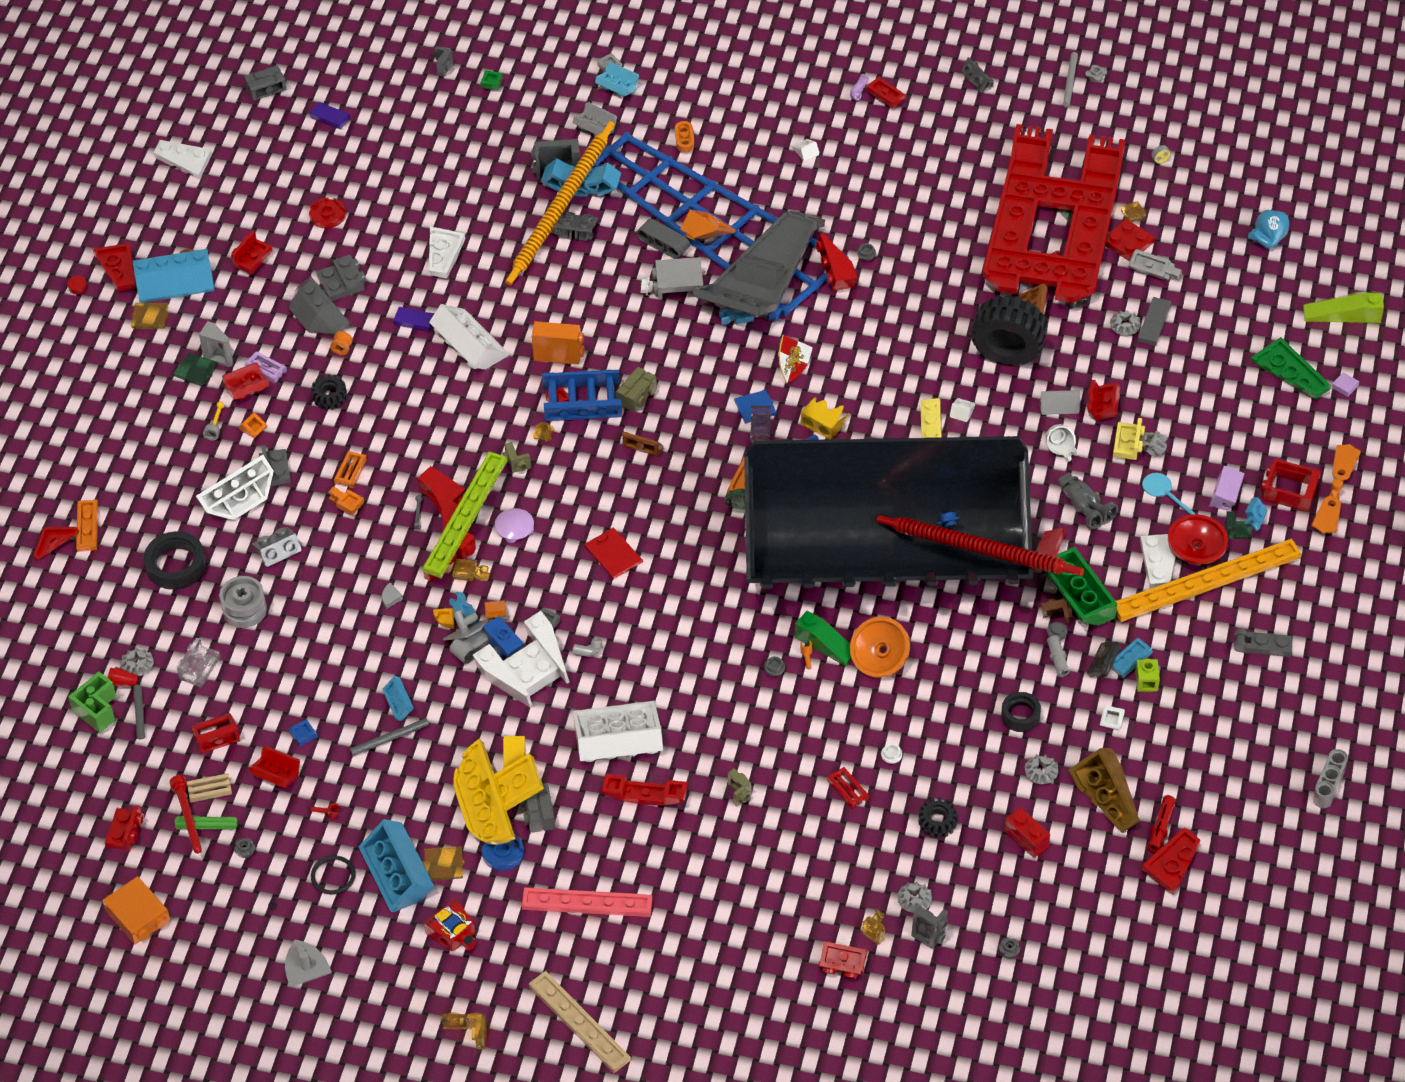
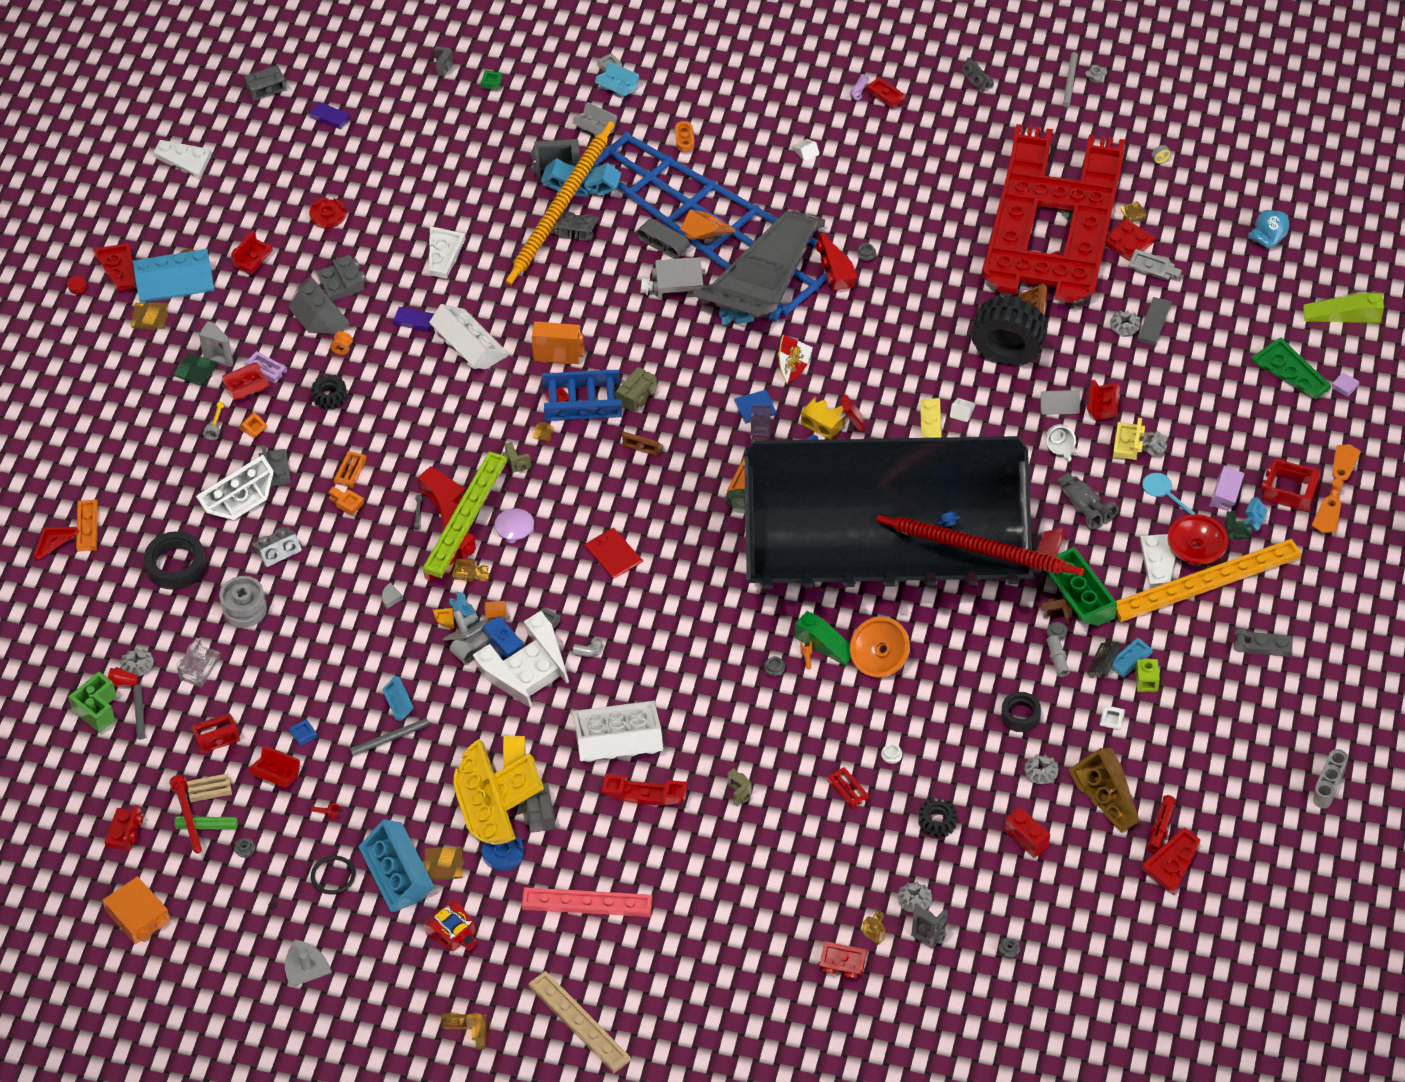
(853, 413): none -> red tile

